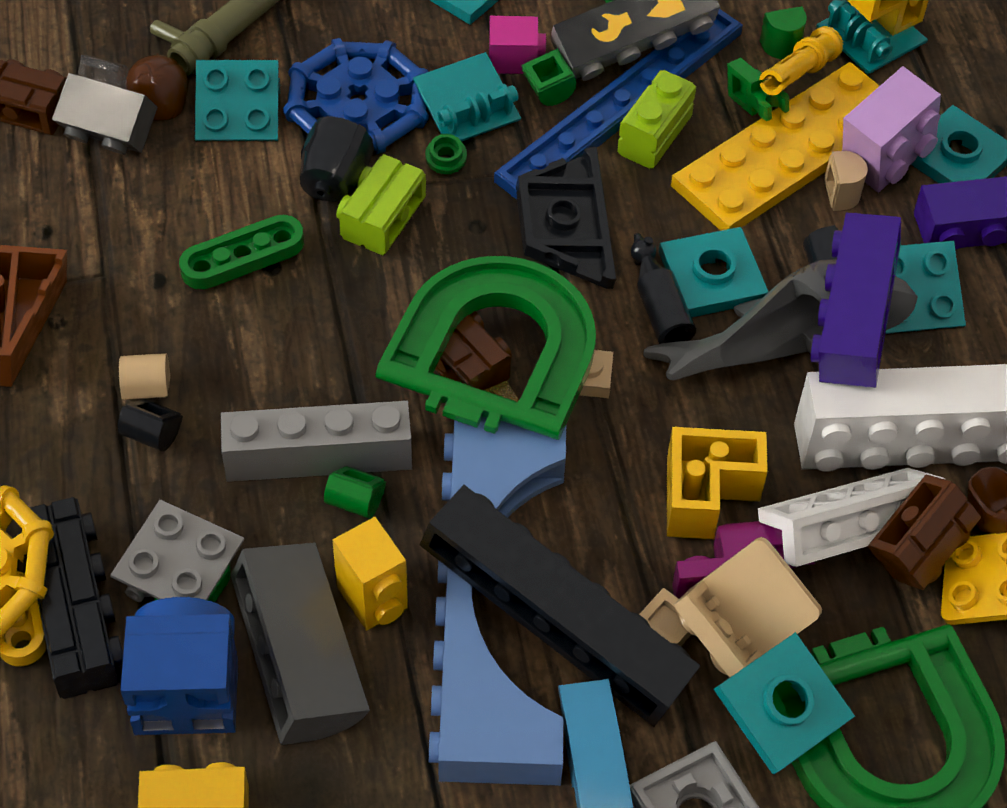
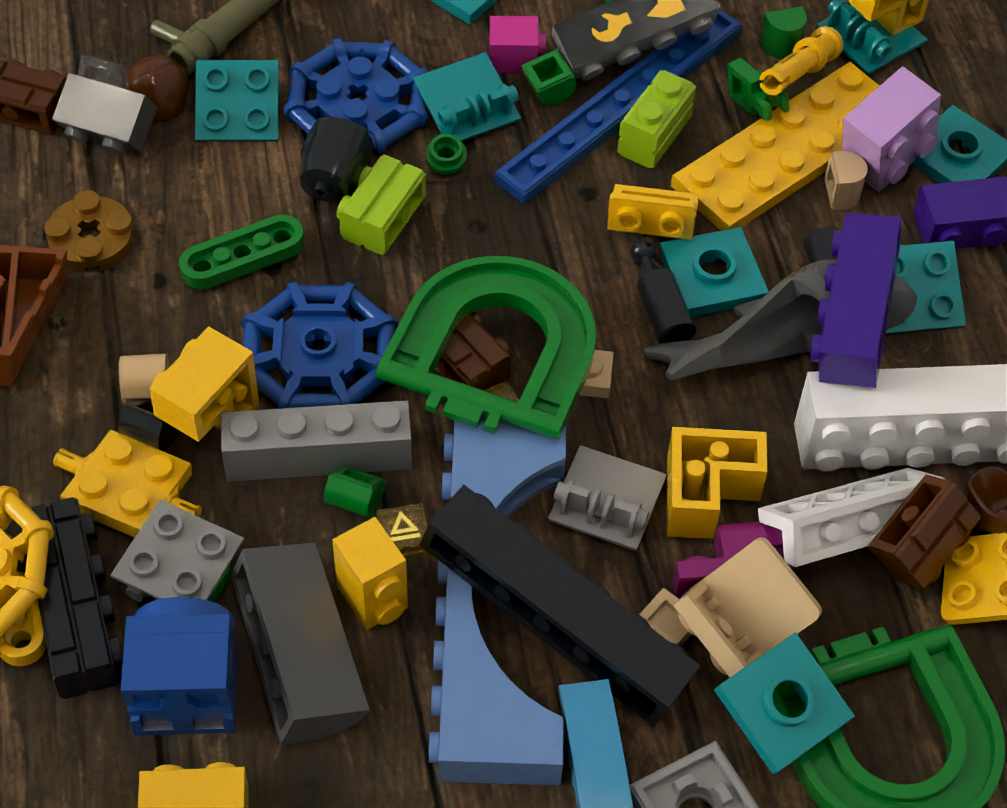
(86, 213): none -> pearl gold plate
(125, 481): none -> yellow plate
(203, 382): none -> yellow brick
(310, 322): none -> blue plate
(404, 526): none -> clear yellow tile
(567, 218): black wing -> none
(607, 497): none -> light grey hinge
(652, 211): none -> yellow bracket

